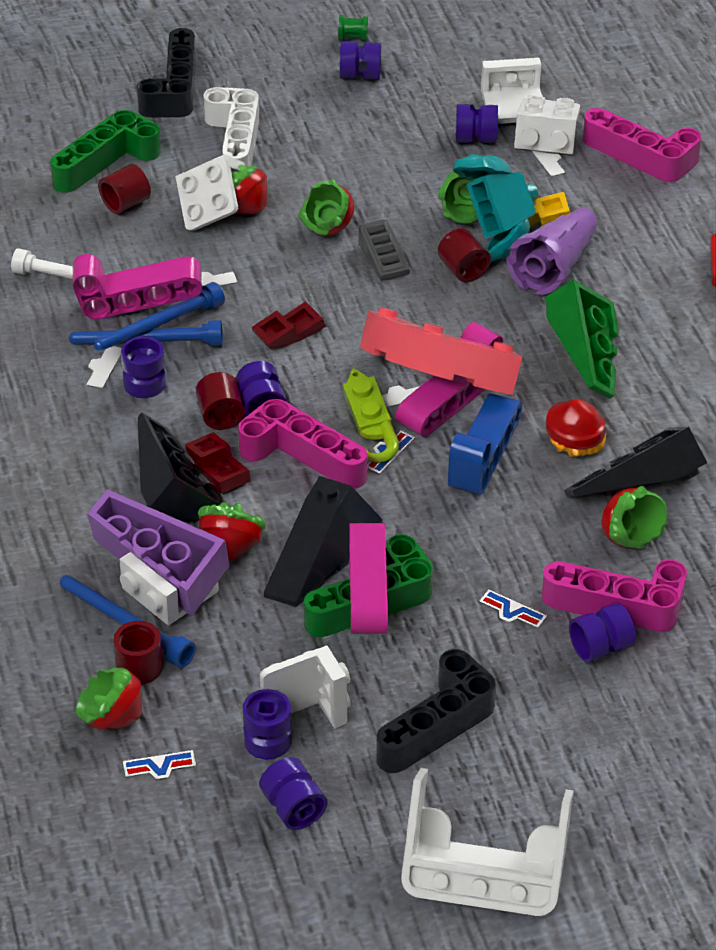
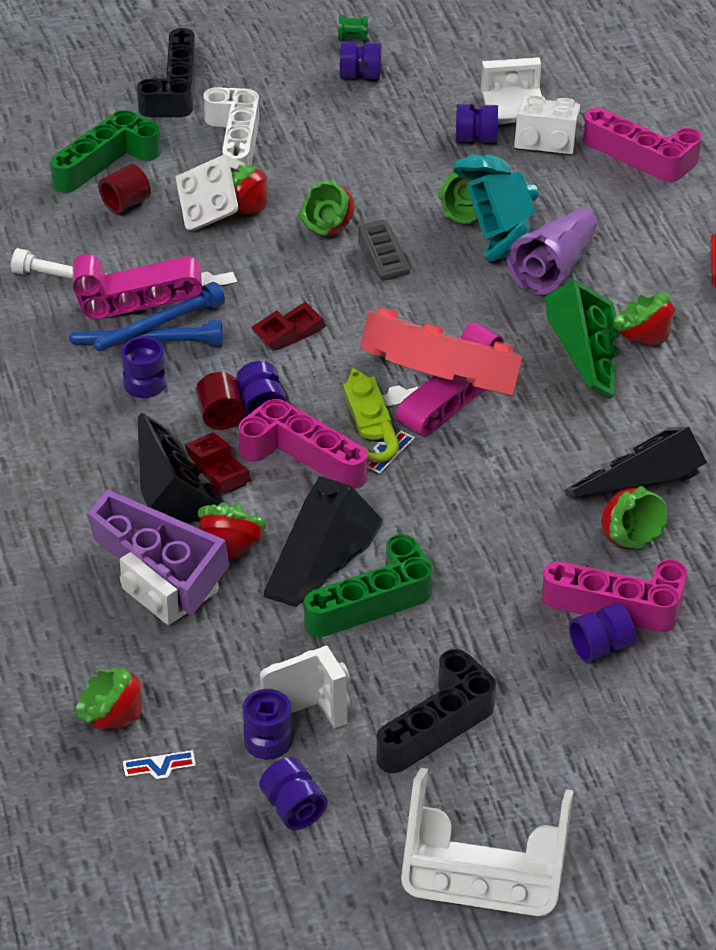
(103, 366): white sticker -> none
(139, 650): dark red piece -> none
(177, 649): blue piece -> none
(368, 578): dark pink beam -> none
(464, 255): dark red piece -> none
(478, 453): blue beam -> none
(512, 610): sticker -> none
(549, 161): white sticker -> none
(549, 208): yellow plate -> none
(576, 428): red hair -> none
(646, 320): none -> hair

